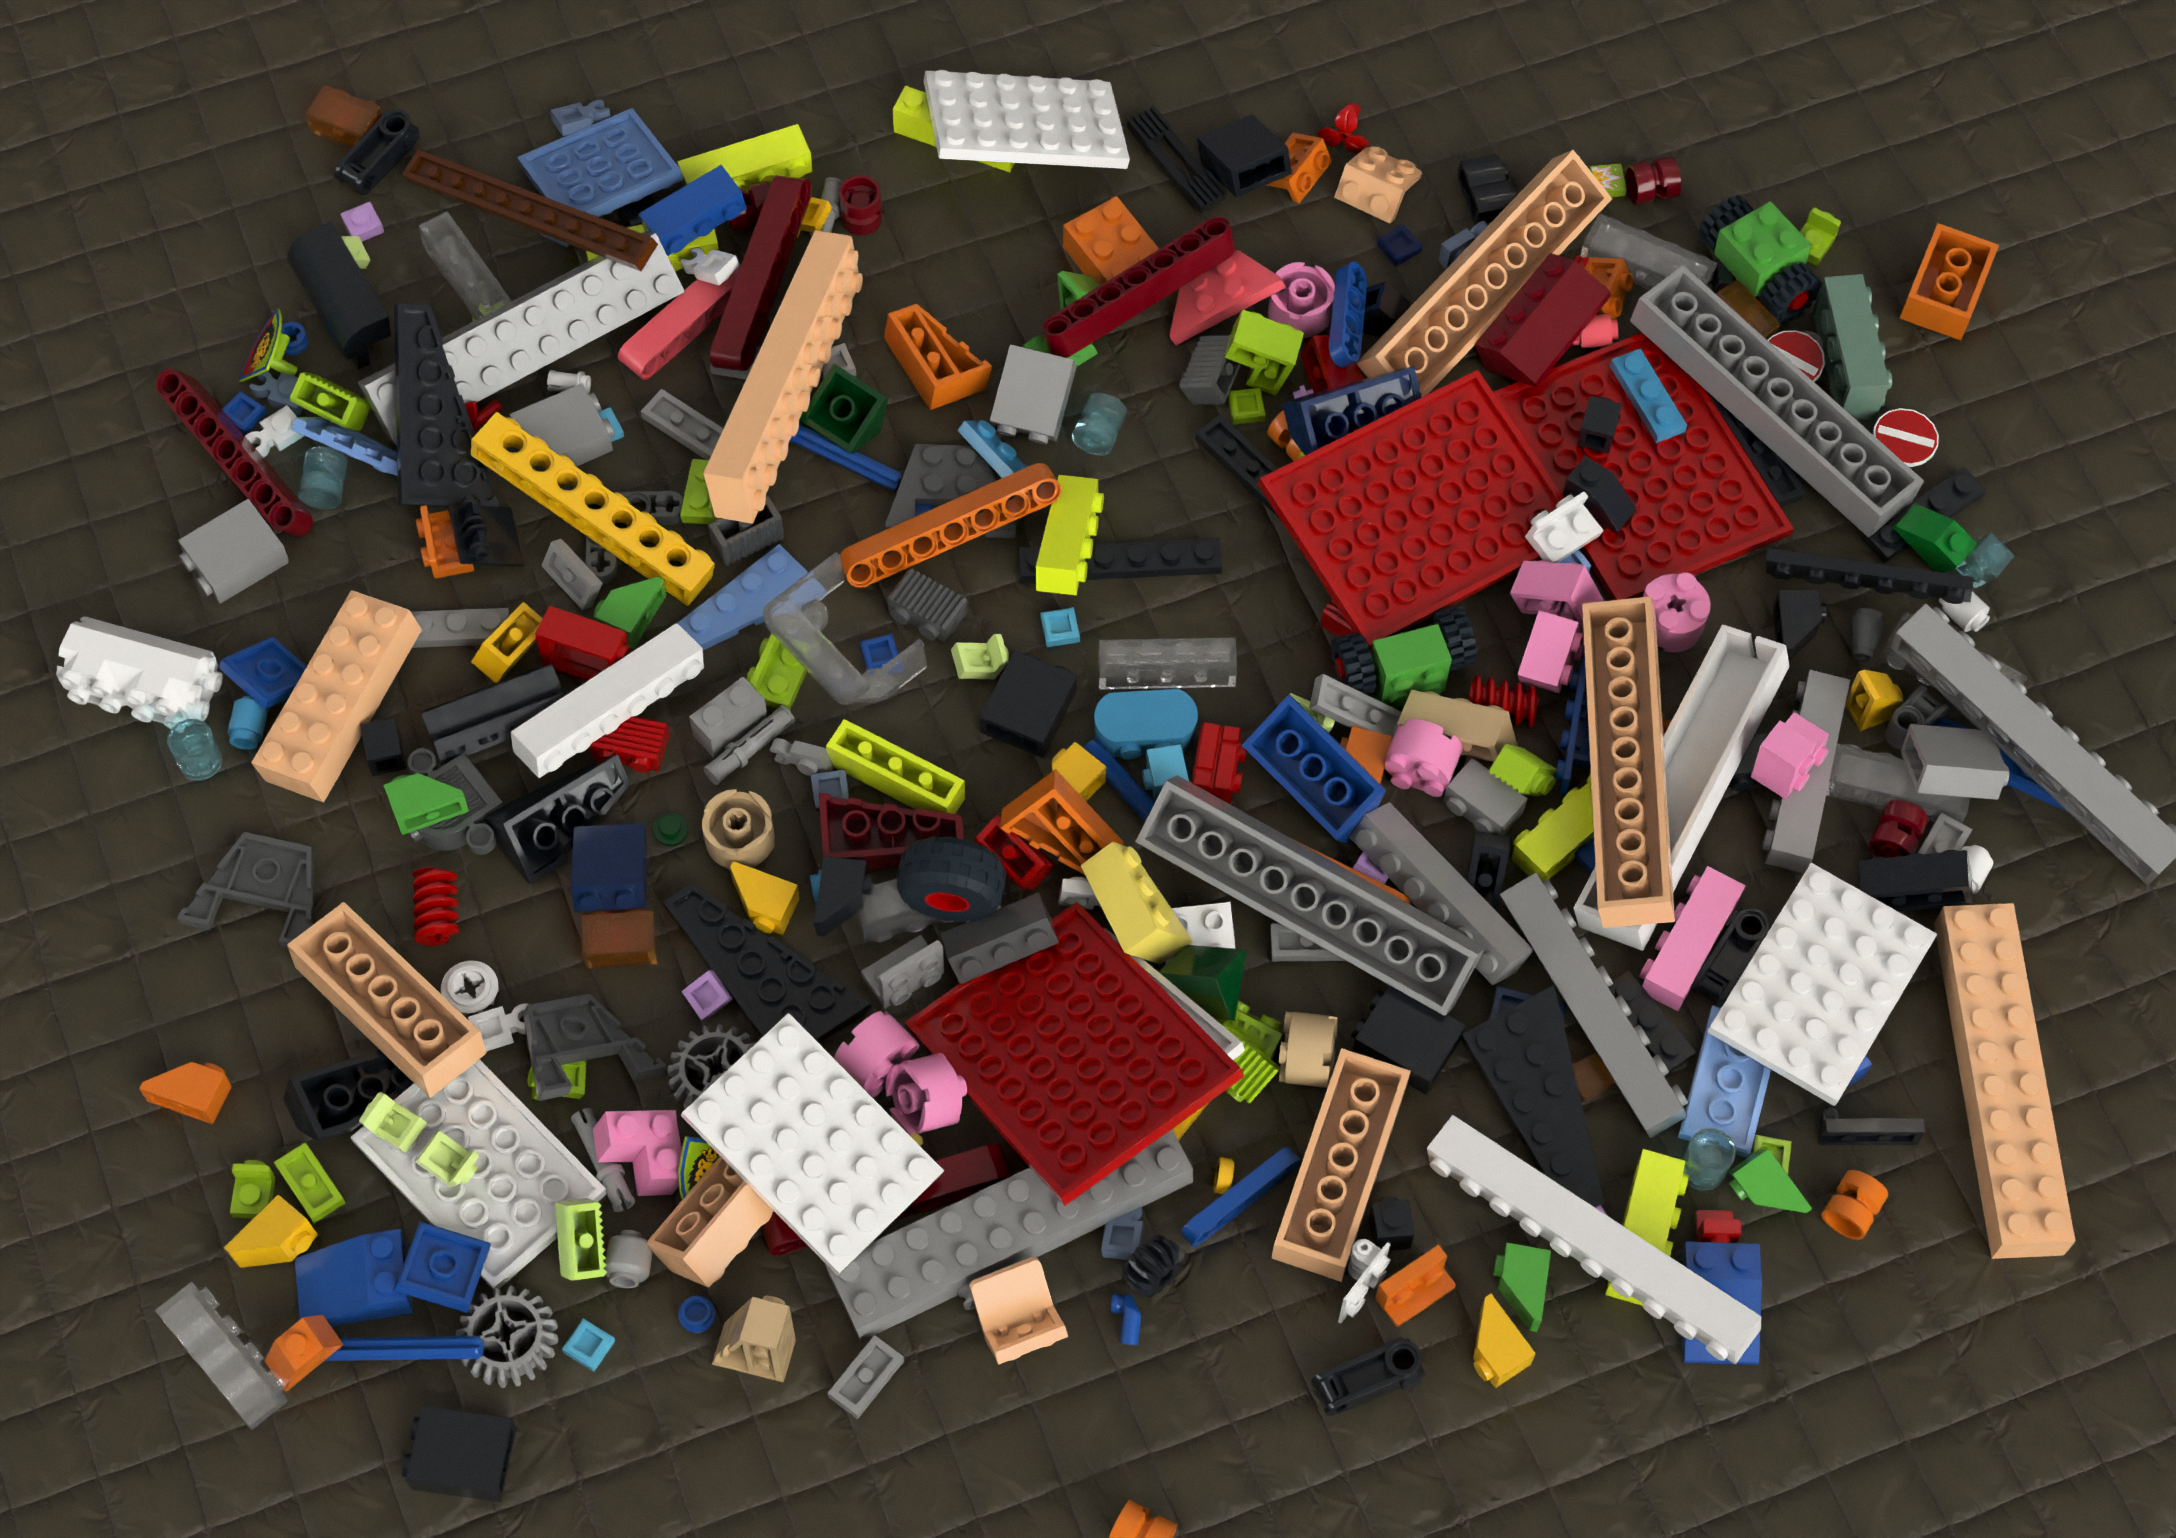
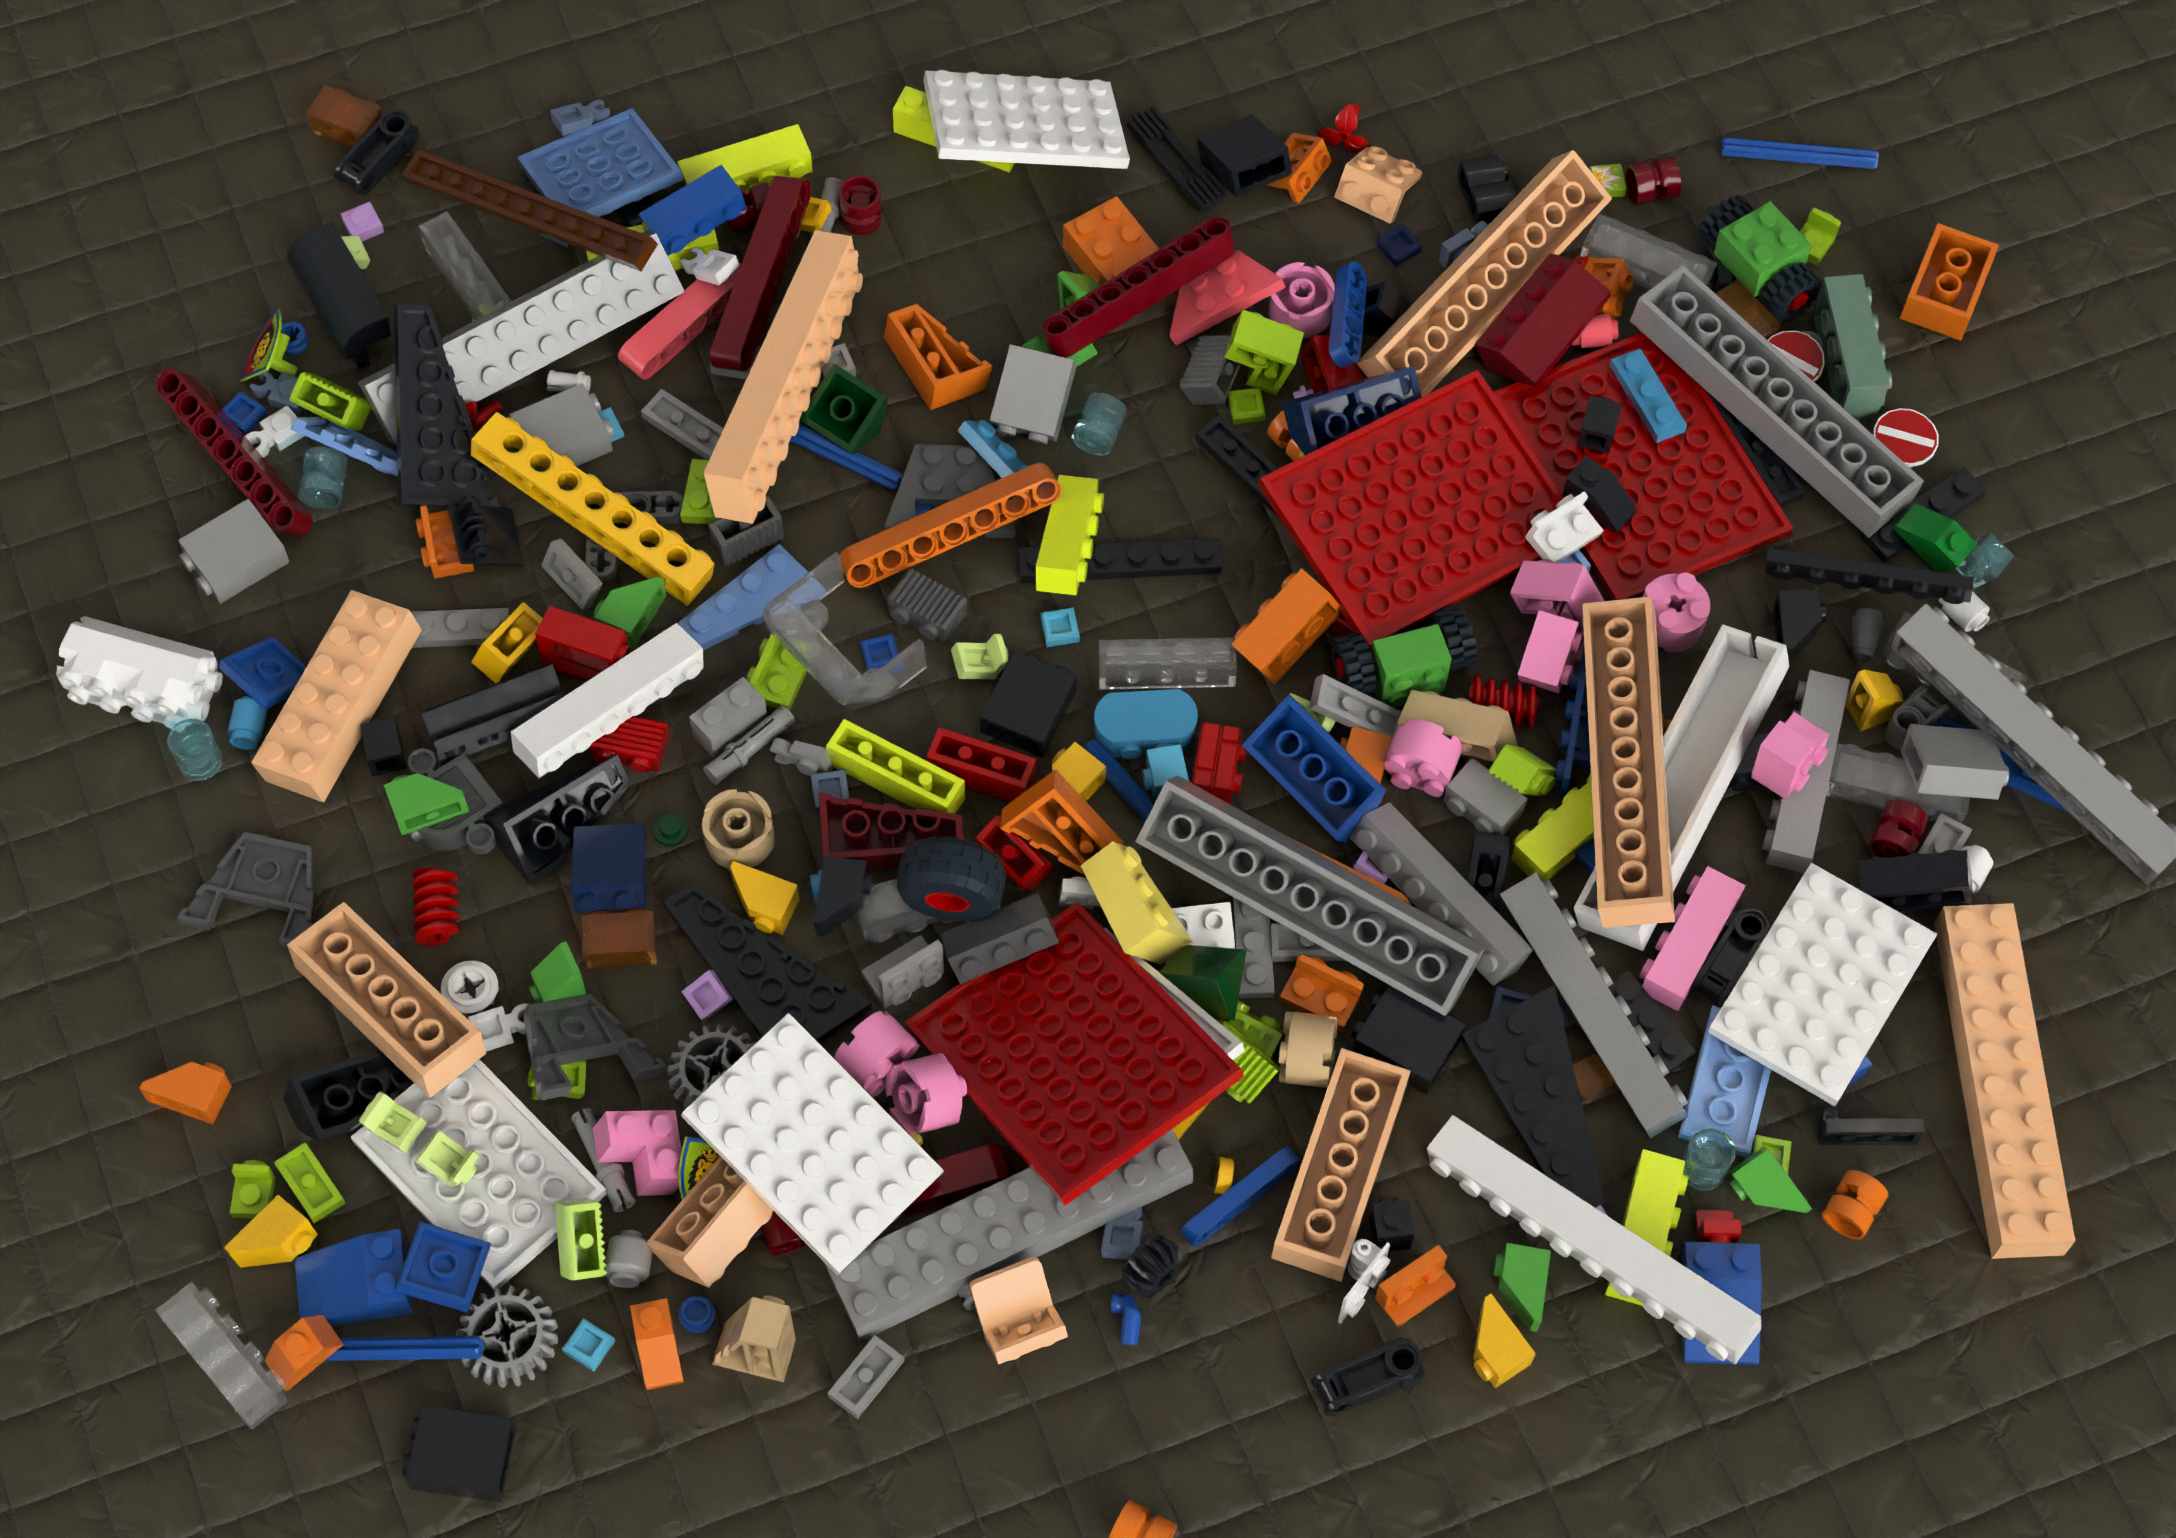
(557, 976): none -> bright green slope
(656, 1343): none -> orange slope
(983, 765): none -> red brick
(1254, 935): none -> light grey plate
(1286, 626): none -> orange brick
(1322, 990): none -> orange bracket
(1799, 153): none -> blue axle

